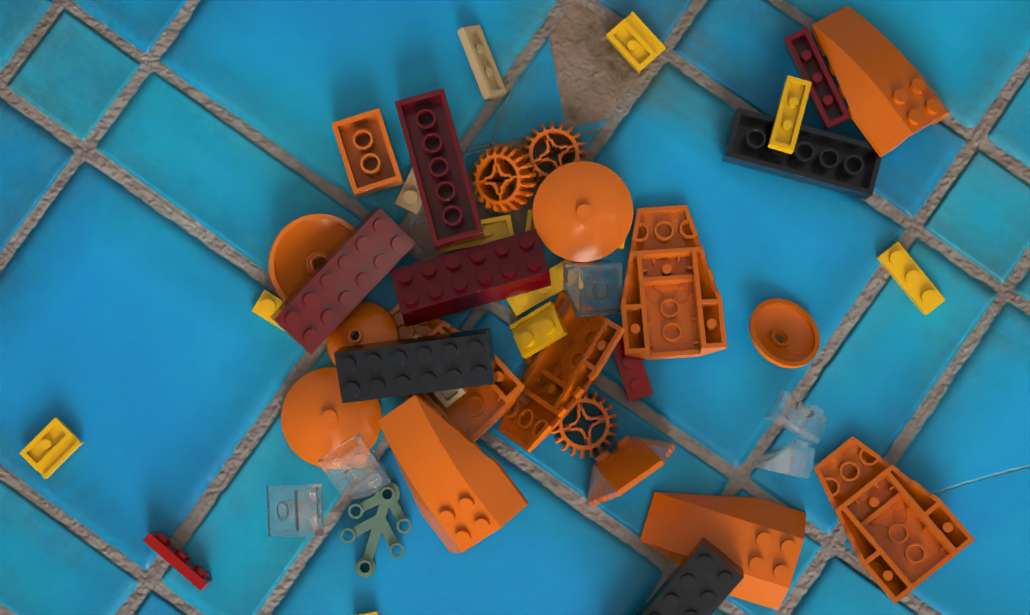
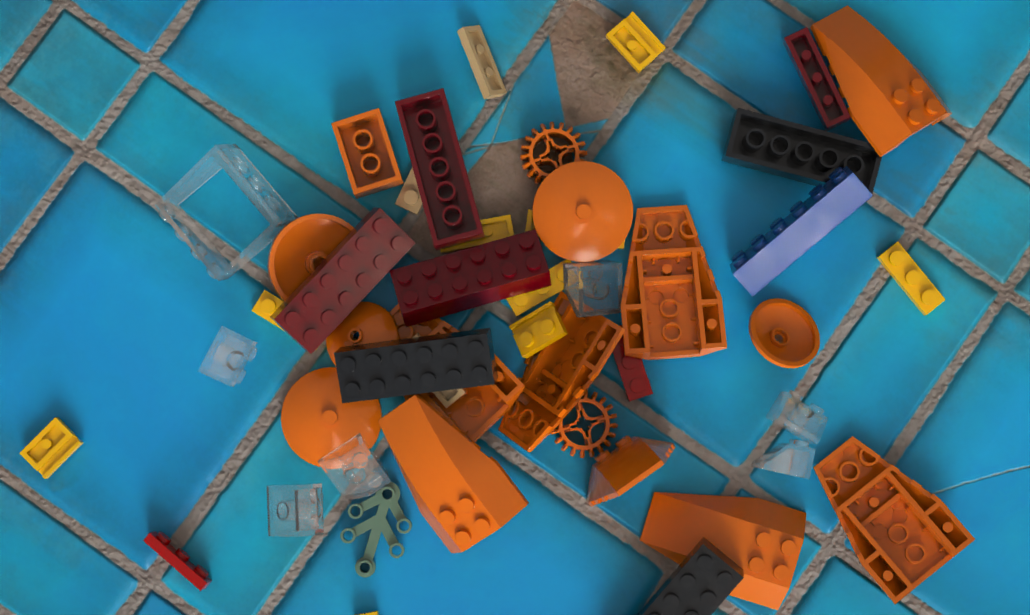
(228, 357): none -> clear slope
(253, 186): none -> clear windscreen
(507, 197): orange gear -> none
(789, 114): yellow plate -> none
(799, 230): none -> brick

